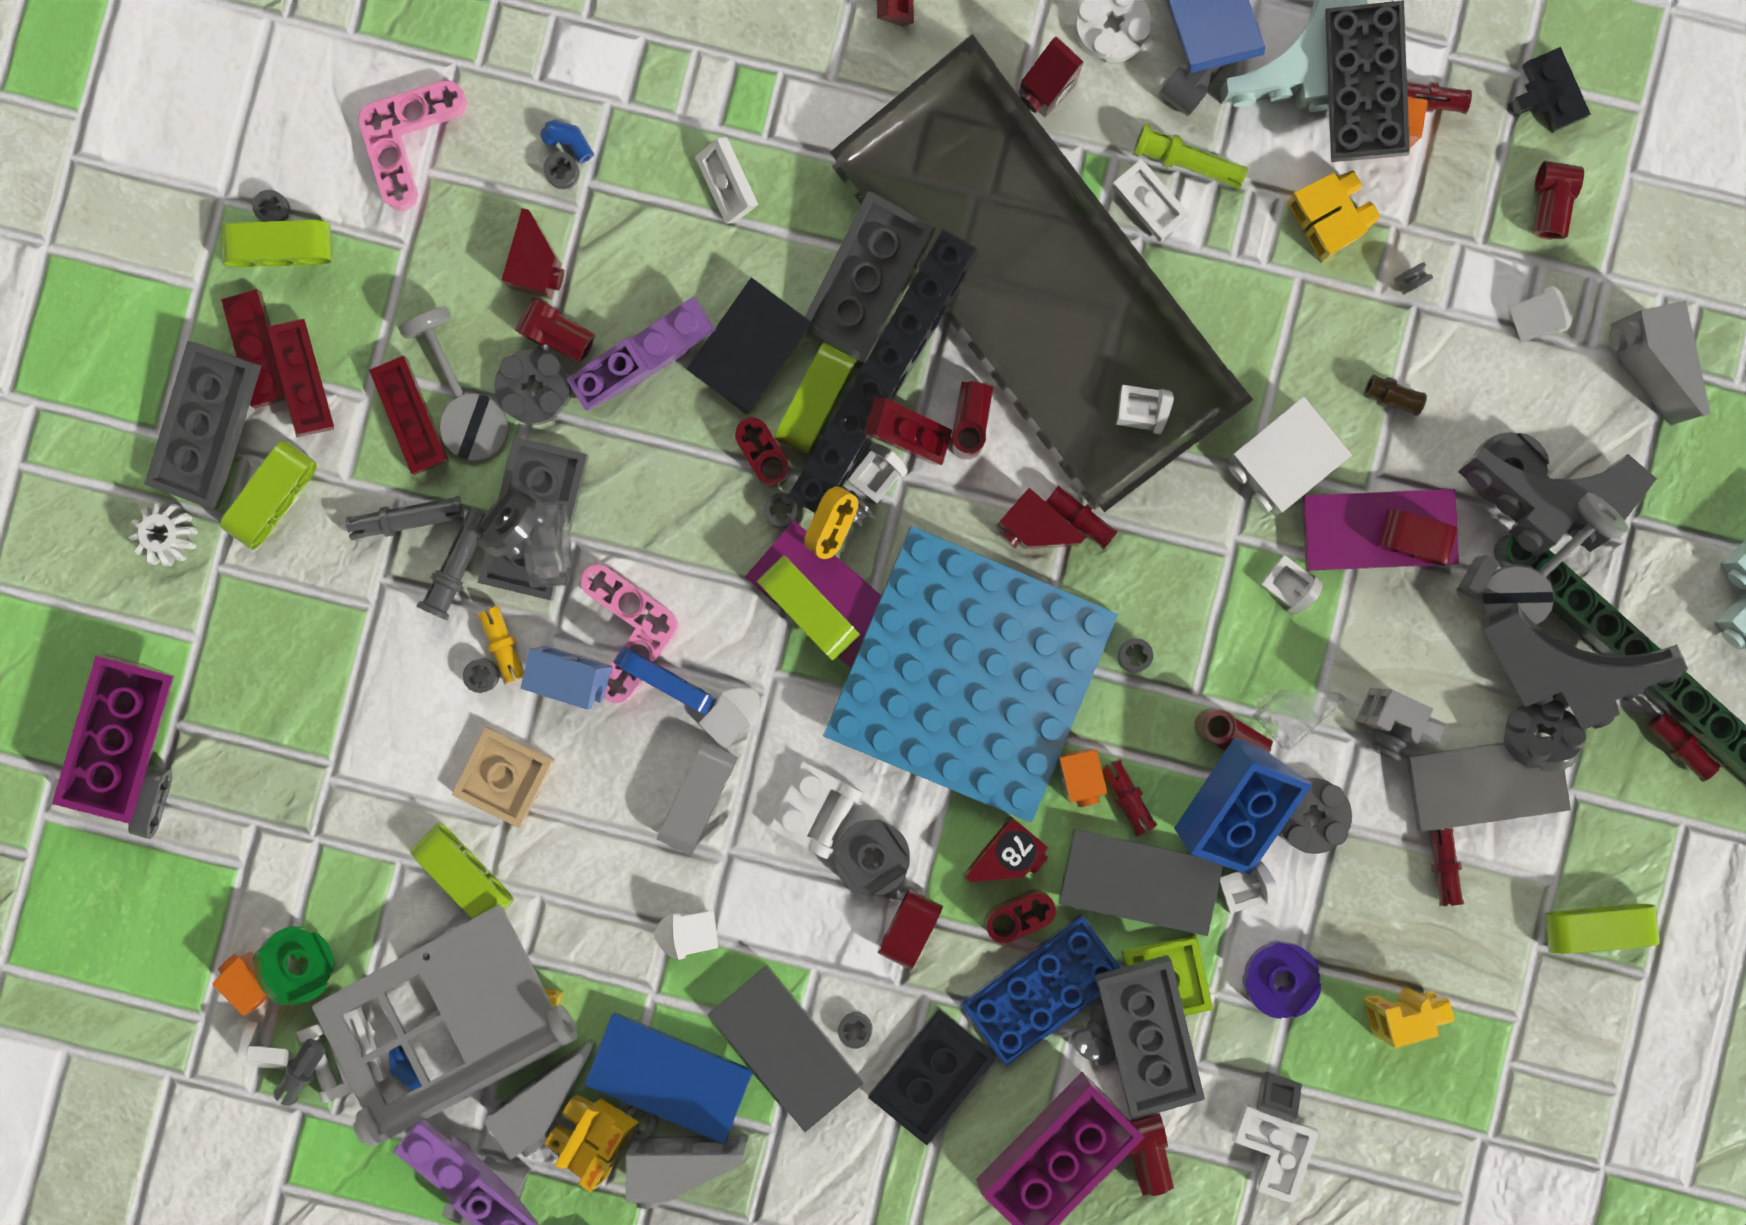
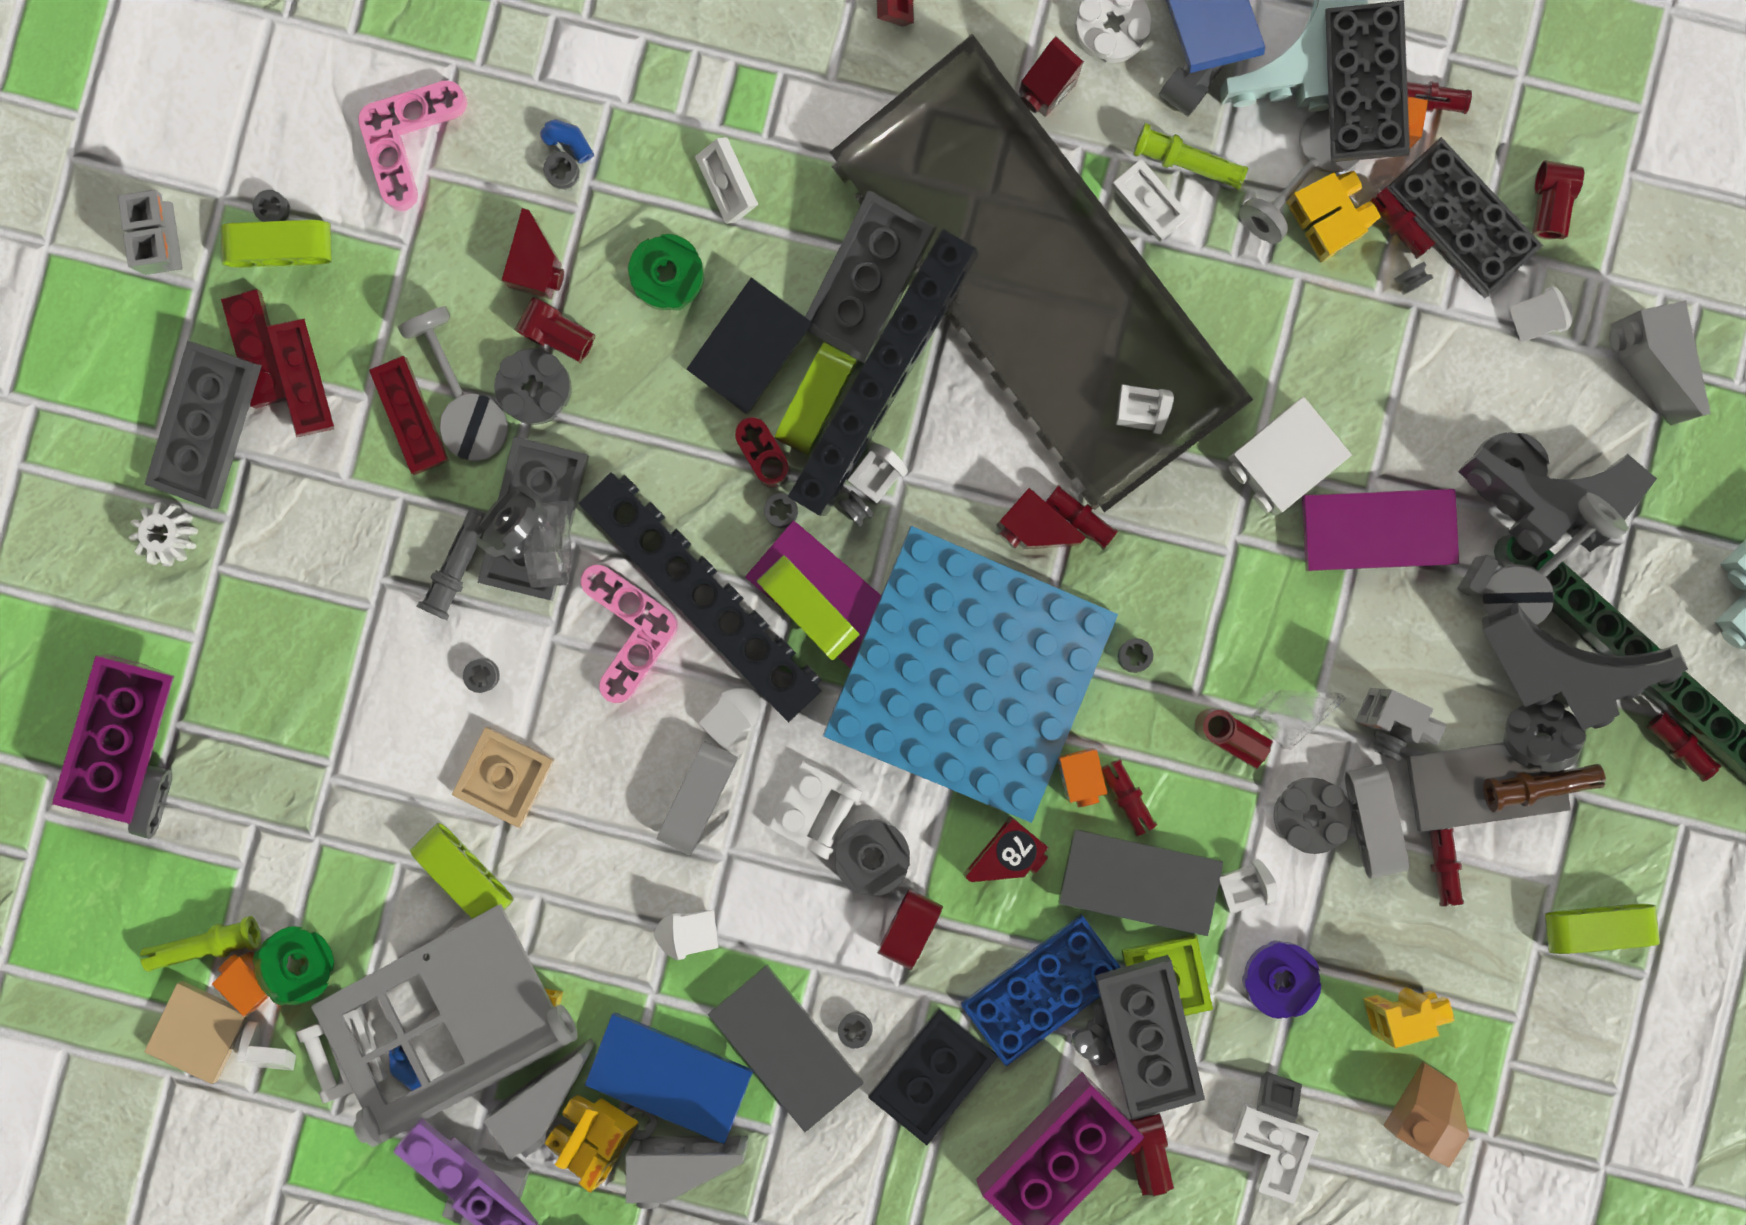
(151, 234): none -> light grey hips
(196, 1032): none -> tan tile
(218, 942): none -> lime pin
(268, 495): lime beam -> none
(300, 1071): dark grey axle -> none
(389, 521): dark grey pin -> none
(501, 644): yellow pin -> none
(565, 676): medium blue hinge -> none
(603, 505): none -> black brick
(642, 355): medium lavender slope -> none
(660, 251): none -> green plate
(664, 680): blue beam -> none
(831, 522): yellow beam -> none
(908, 431): dark red plate -> none
(971, 417): dark red piece -> none
(1024, 902): dark red beam -> none
(1241, 807): blue slope -> none
(1265, 218): none -> light grey piece
(1292, 585): white tile -> none
(1376, 821): none -> light grey beam
(1390, 393): dark brown pin -> none
(1402, 223): none -> dark red pin
(1417, 537): dark red beam -> none
(1430, 1116): none -> medium nougat slope
(1464, 218): none -> dark grey tile
(1527, 789): none -> reddish brown pin
(1551, 91): black hinge -> none

